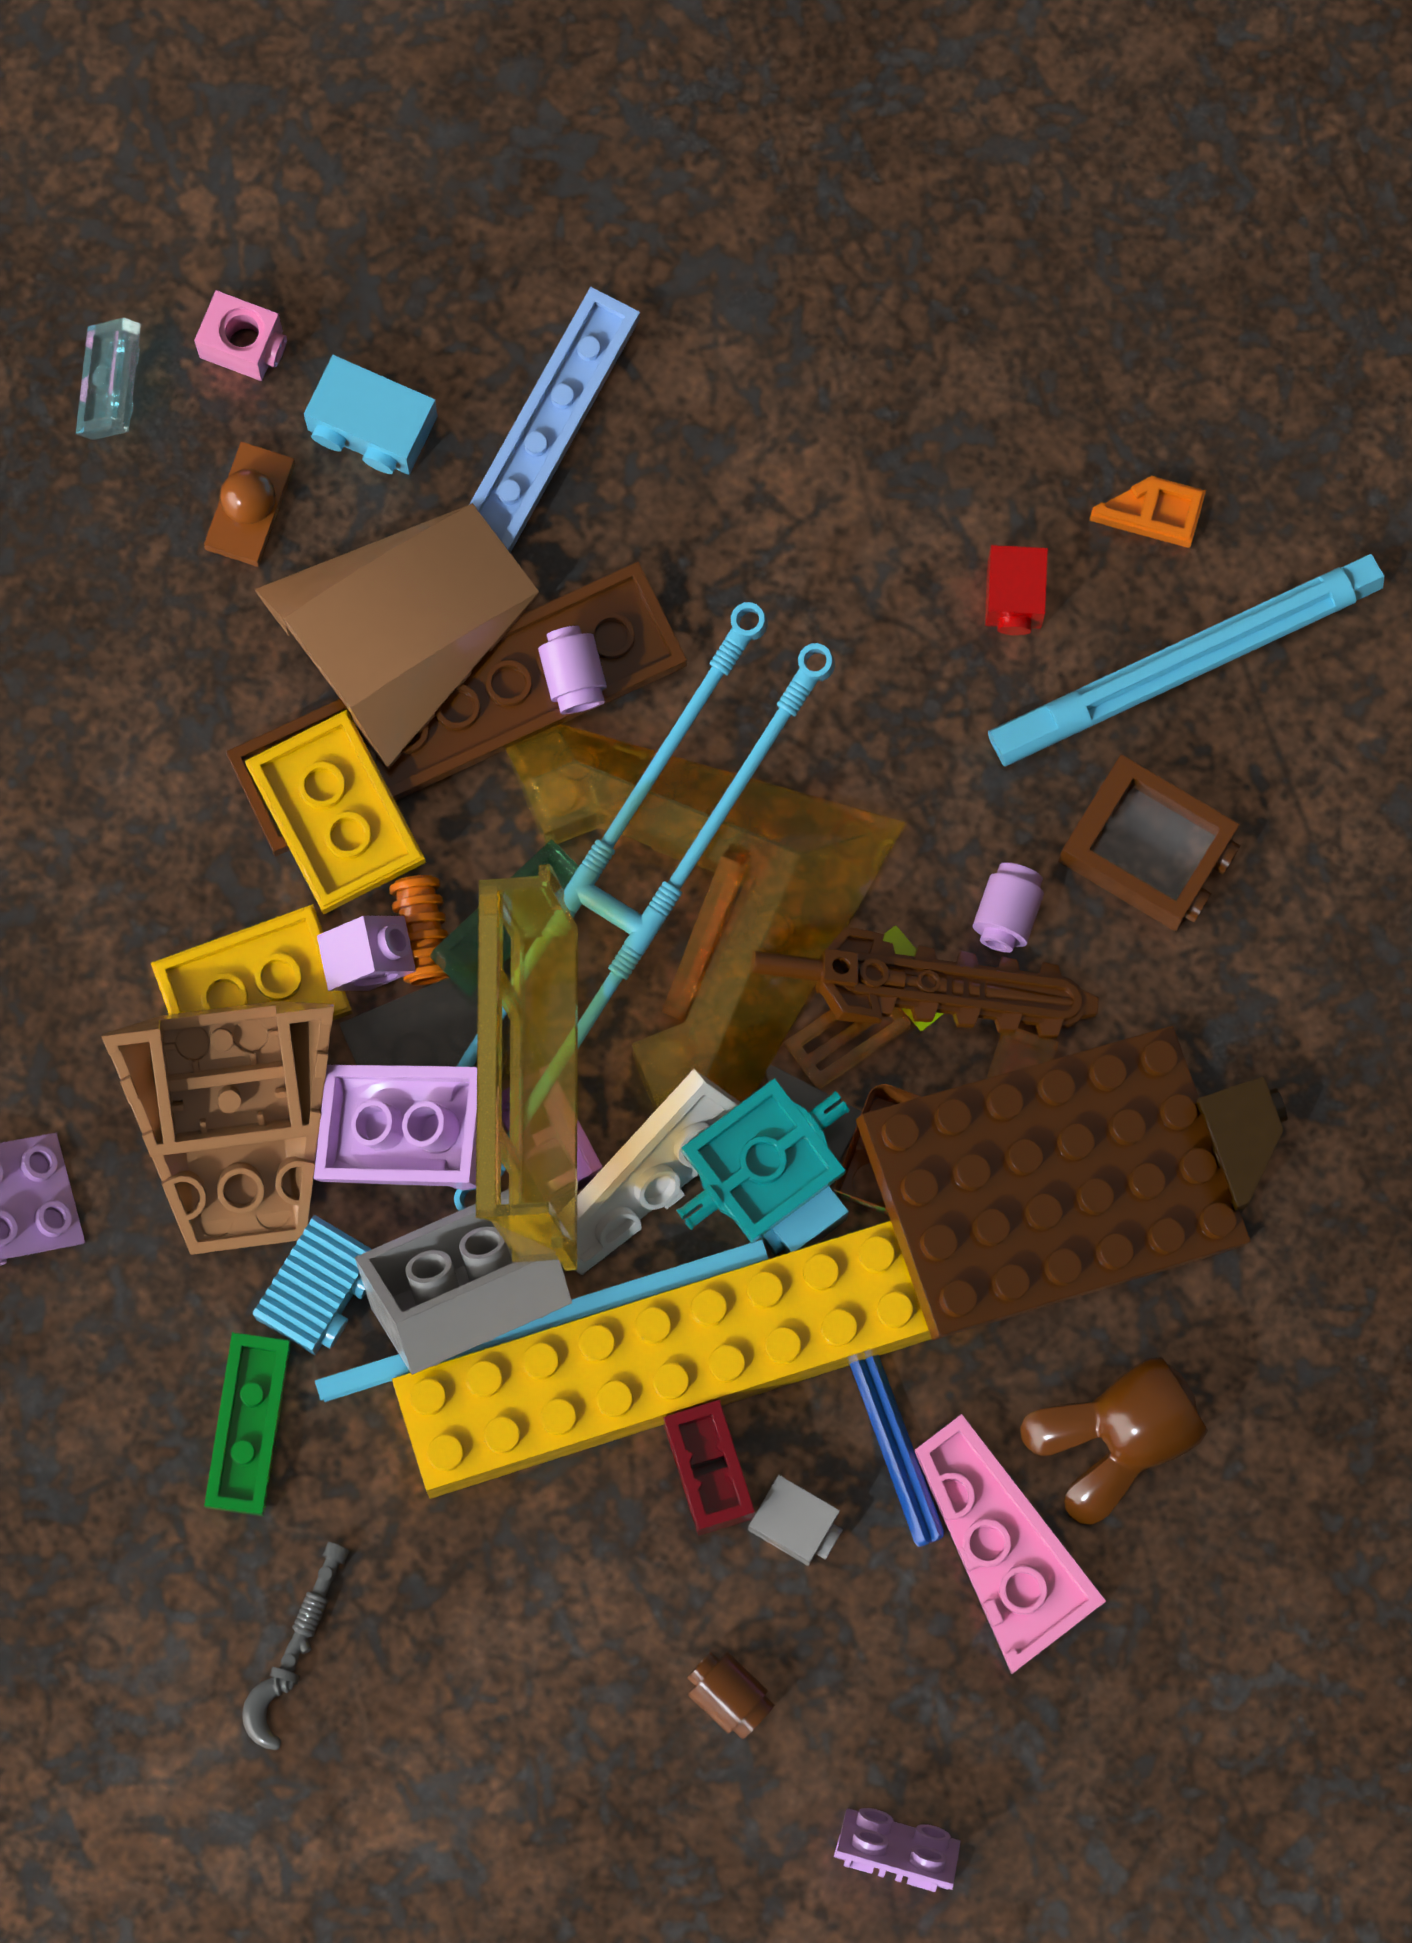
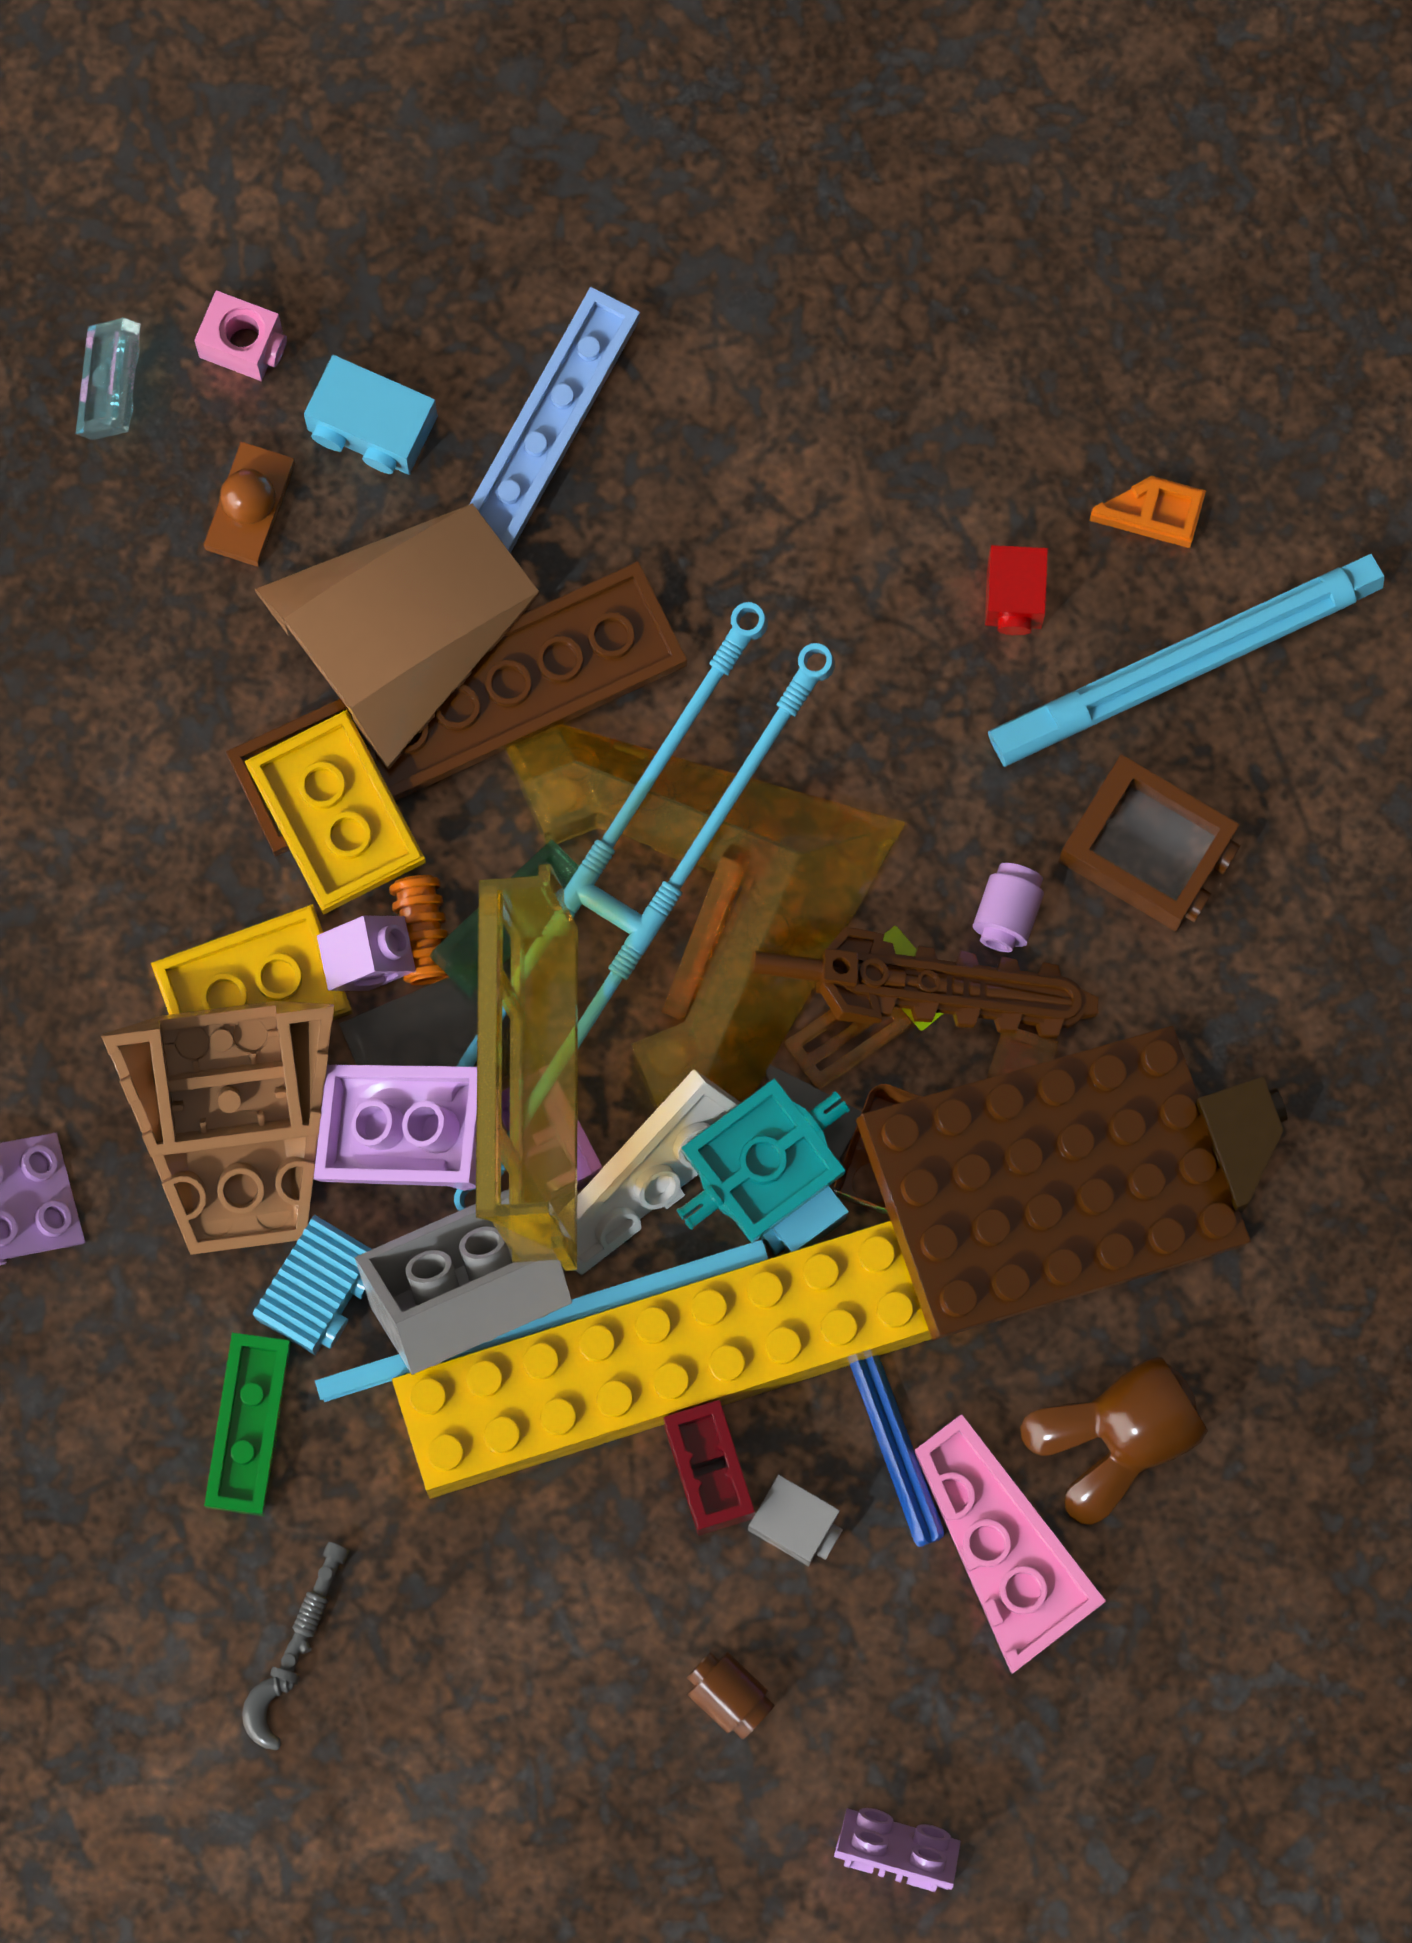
(573, 670): lavender brick -> none

